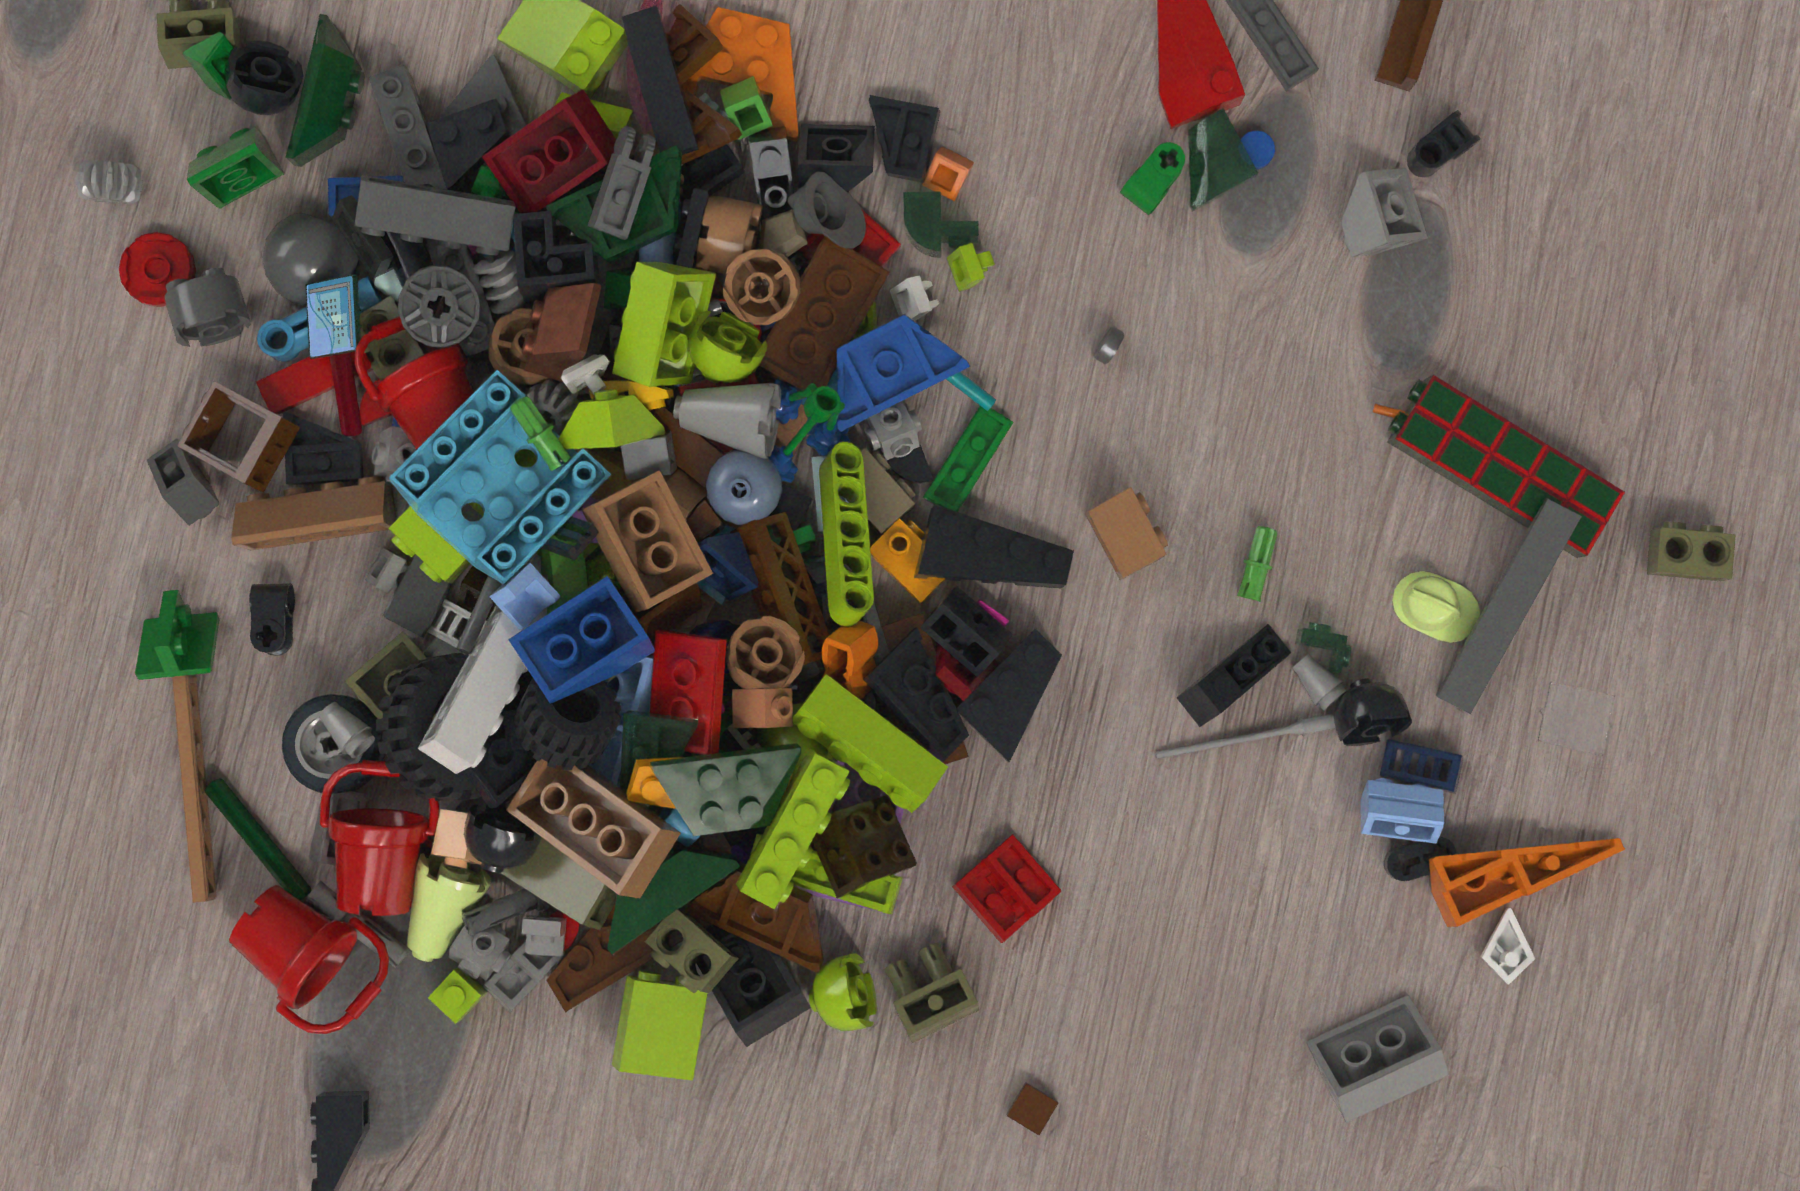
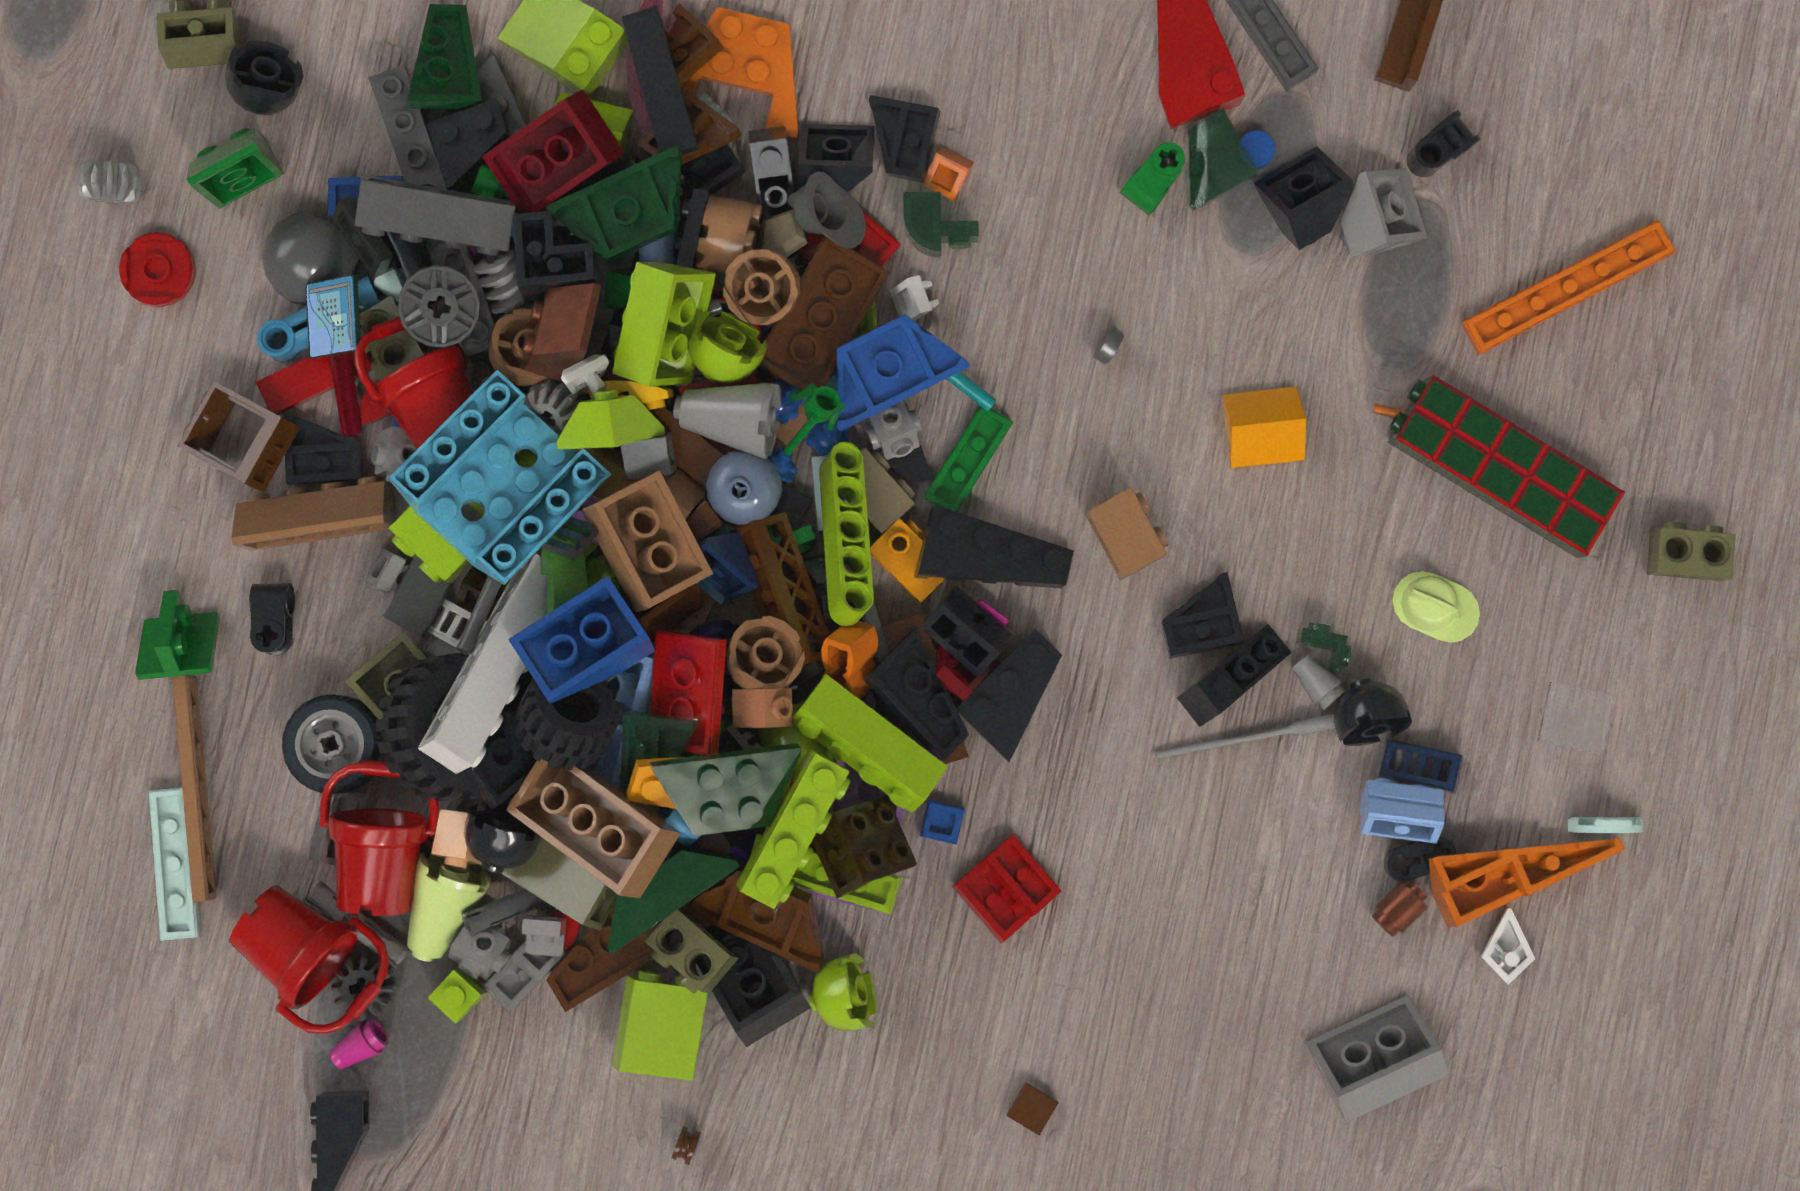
(176, 911): none -> light aqua tile
(182, 483): dark grey slope -> none
(206, 308): dark grey brick -> none
(210, 62): green slope -> none
(257, 839): dark green axle -> none
(326, 96): dark green wedge -> none
(348, 731): light grey cone -> none
(356, 974): none -> dark grey gear
(360, 1044): none -> dark pink cone
(445, 62): none -> dark green wing
(525, 596): light blue panel -> none
(539, 432): bright green axle -> none
(622, 185): dark grey hinge -> none
(686, 1145): none -> reddish brown bush
(746, 107): bright green brick -> none
(936, 1004): olive brick -> none
(942, 822): none -> blue tile
(968, 266): lime tile -> none
(1204, 622): none -> black wing
(1258, 563): bright green axle -> none
(1264, 427): none -> light orange slope
(1305, 196): none -> black slope
(1400, 908): none -> copper brick
(1508, 605): dark grey tile -> none
(1568, 287): none -> orange tile
(1605, 825): none -> light aqua tile

